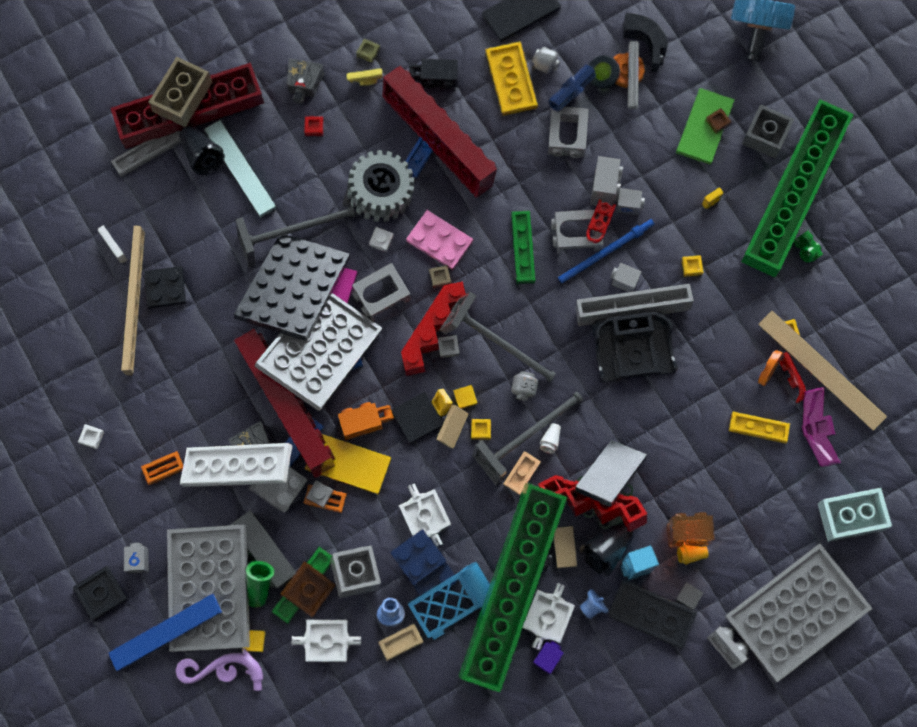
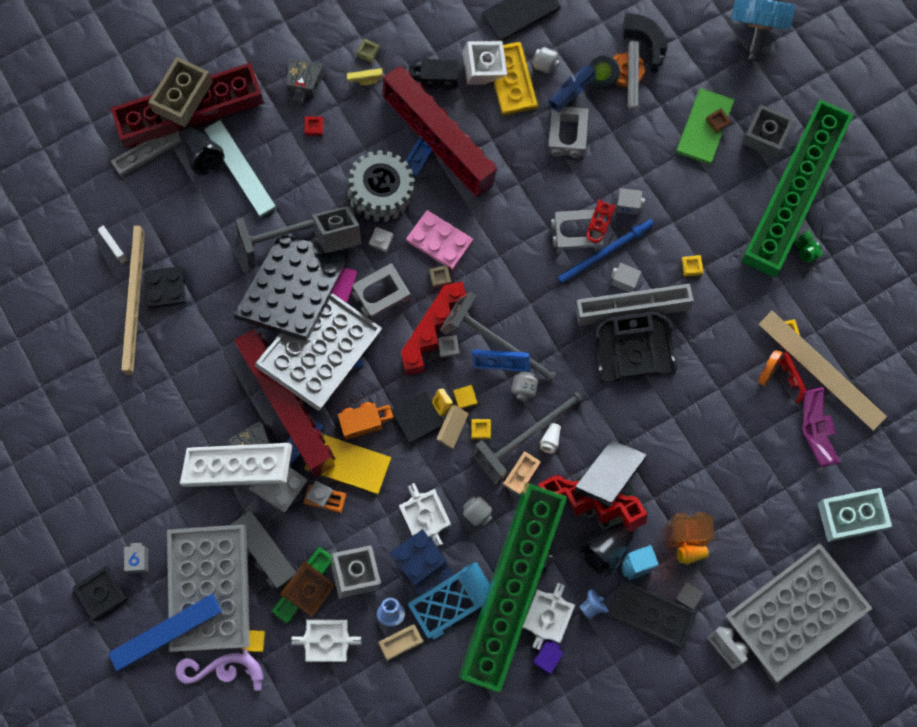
(91, 437): white tile -> none
(166, 474): orange tile -> none
(258, 581): green plant -> none
(336, 229): none -> dark grey brick
(477, 511): none -> light grey head
(484, 62): none -> white slope
(501, 360): none -> blue tile
(523, 247): green tile -> none
(565, 547): tan tile -> none
(606, 180): light grey brick -> none
(712, 198): yellow tile -> none
(759, 427): yellow tile -> none

